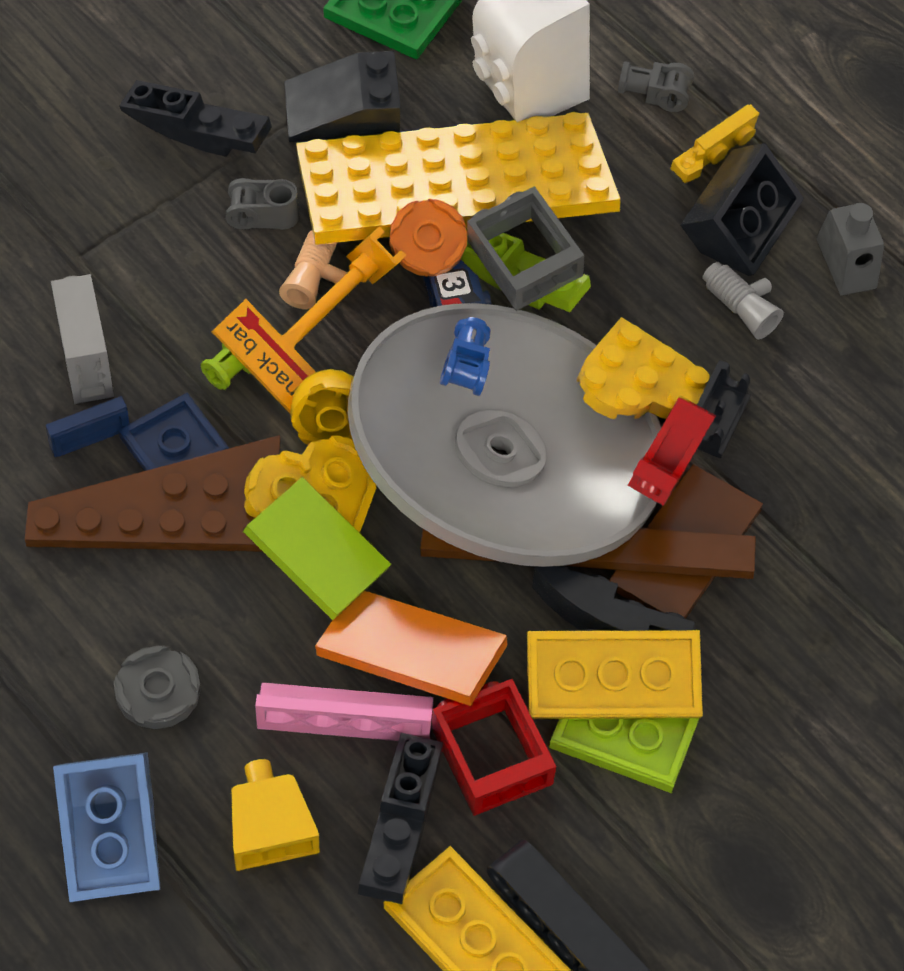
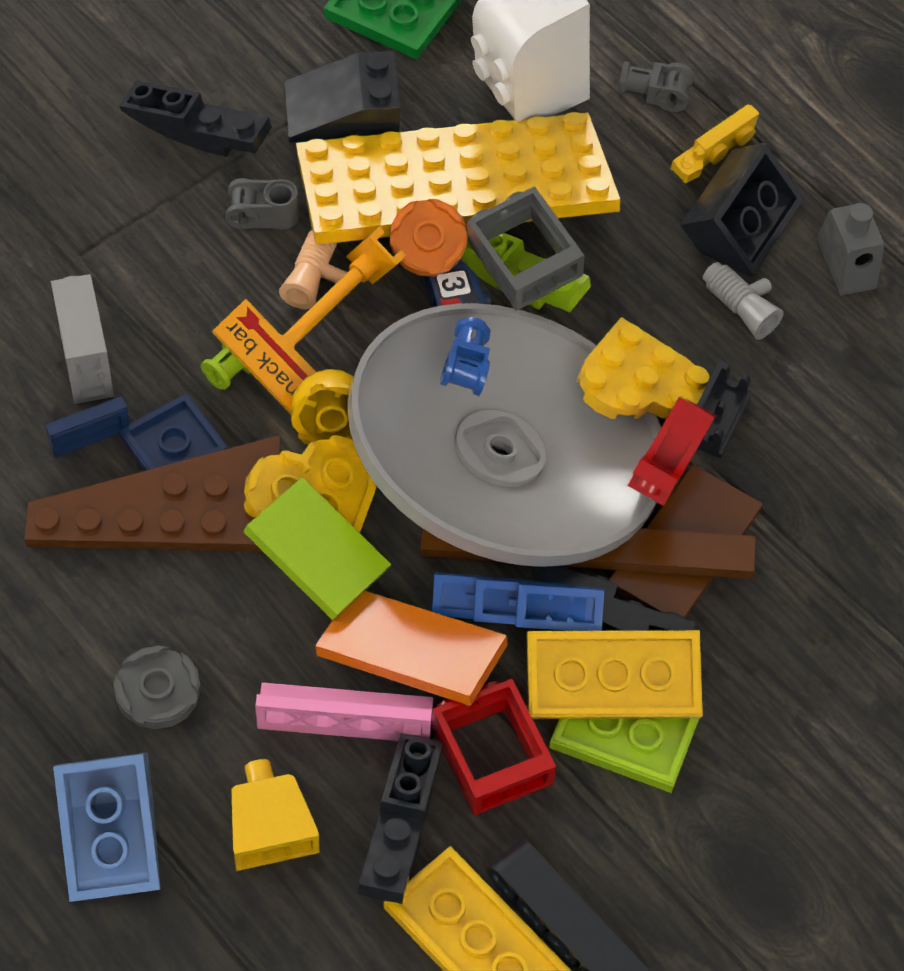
(518, 602): none -> blue slope

